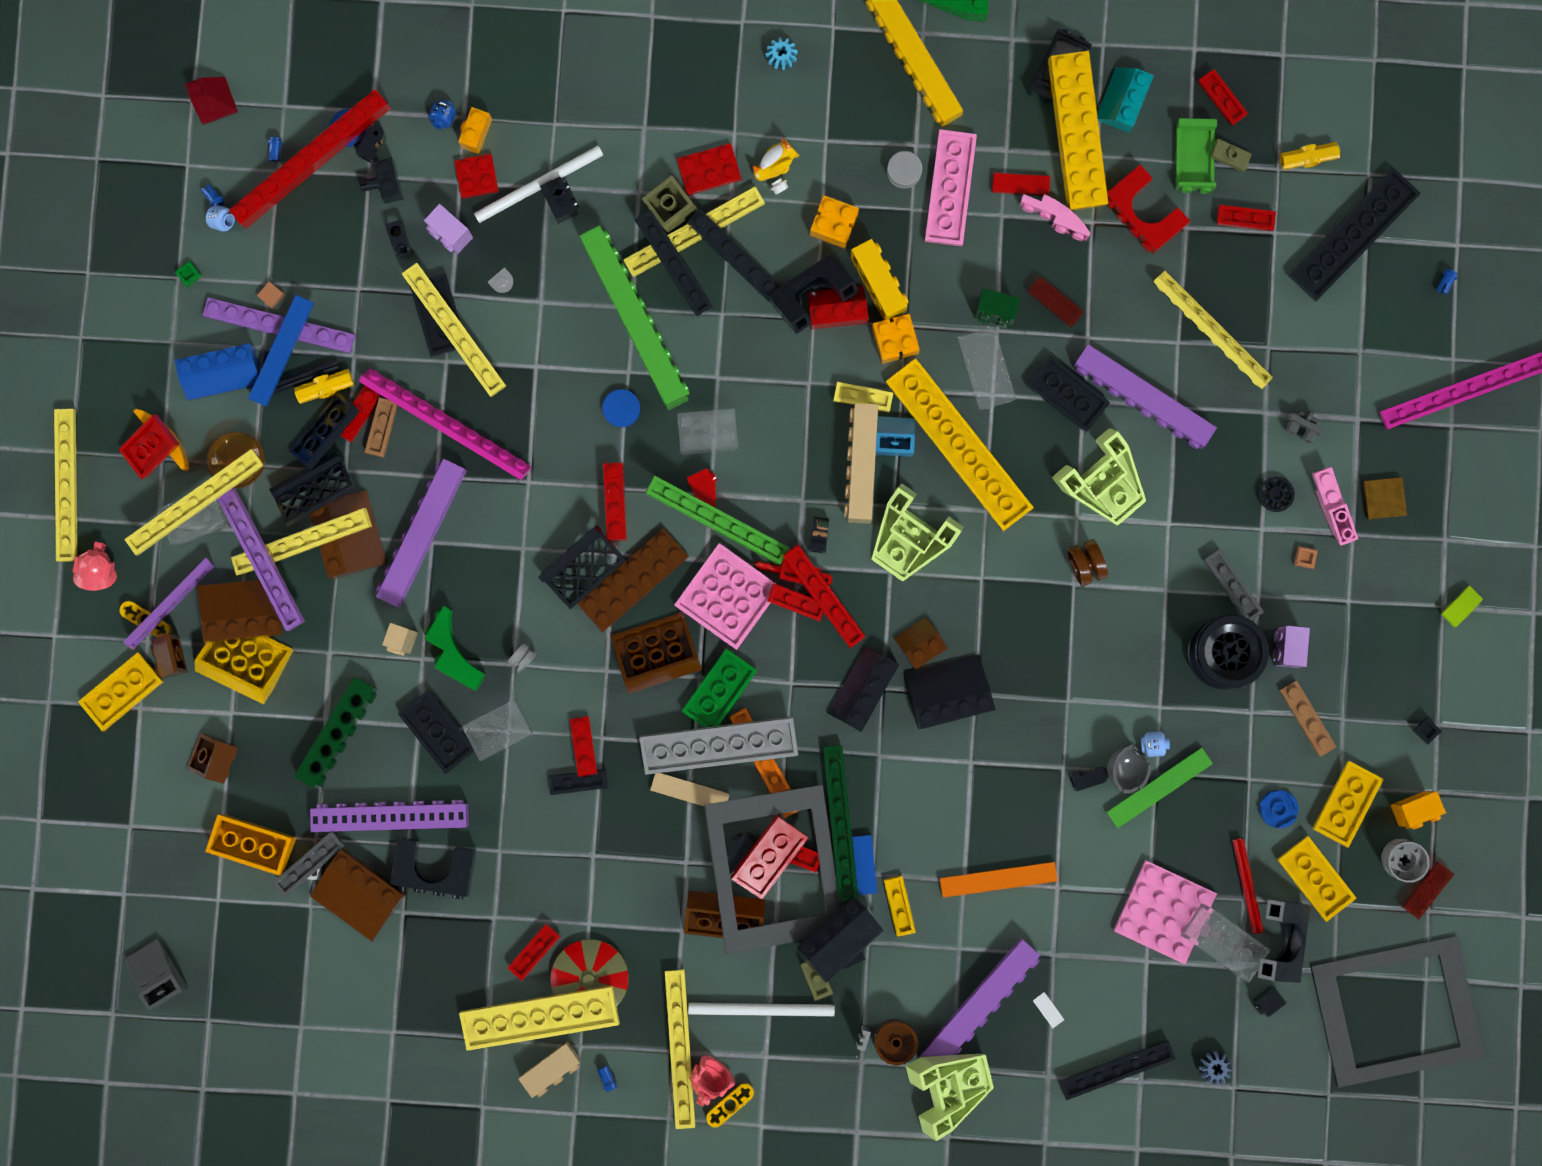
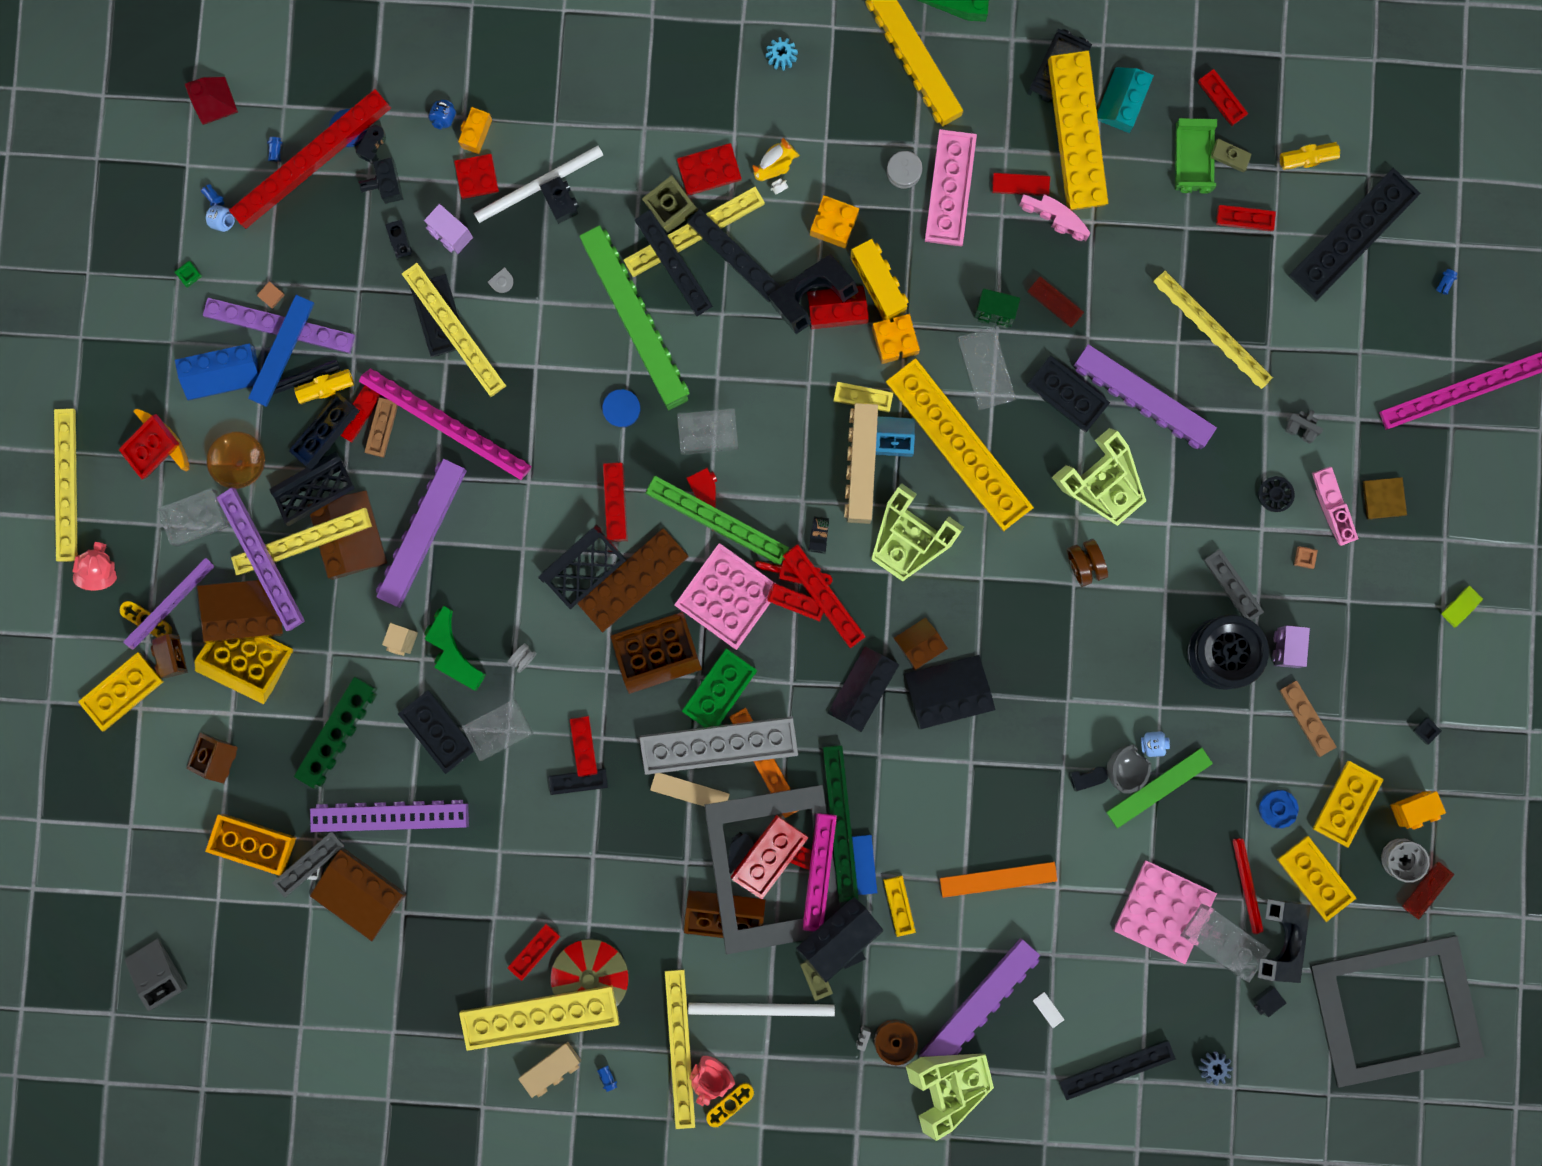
(194, 502): light yellow plate -> none
(406, 874): black arch -> none
(819, 871): none -> dark pink tile
(1150, 234): red arch -> none

